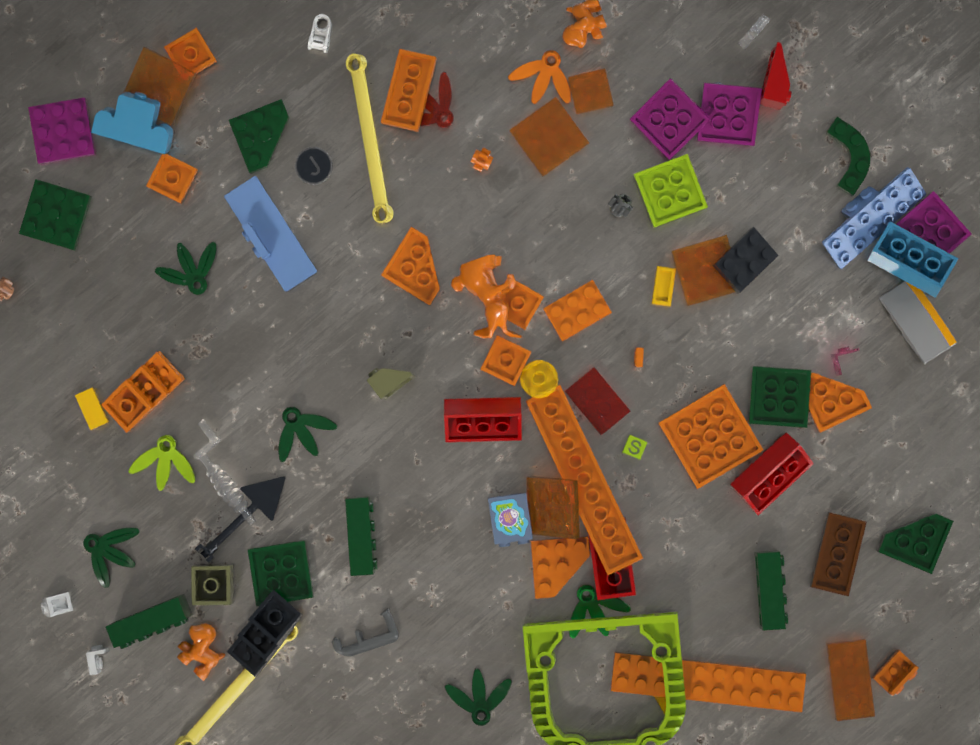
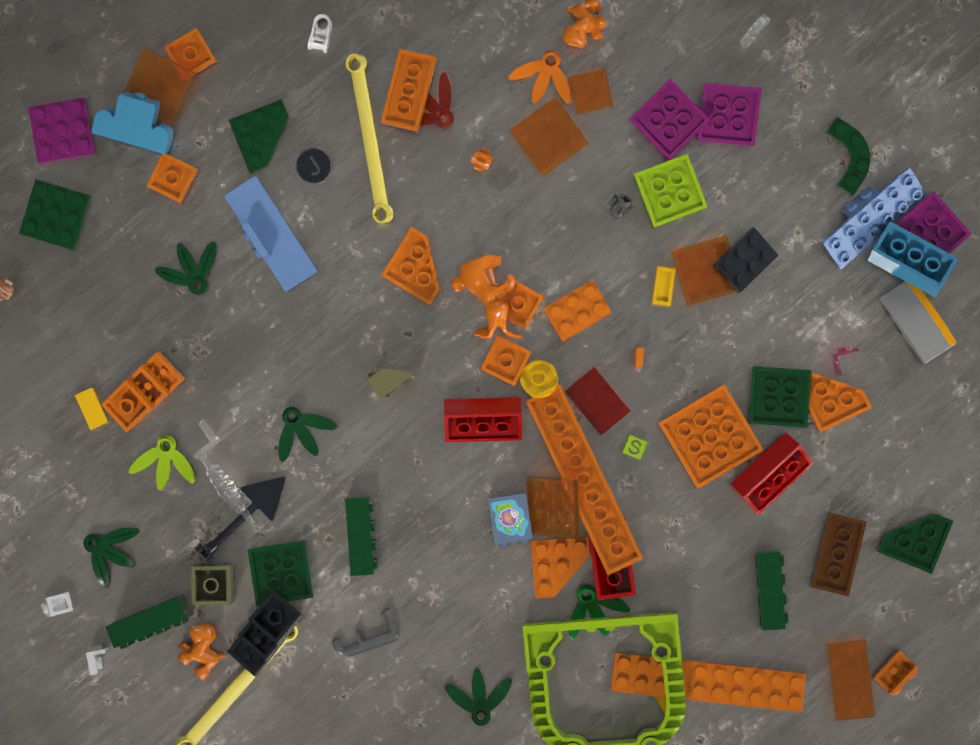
(776, 81): red slope -> none

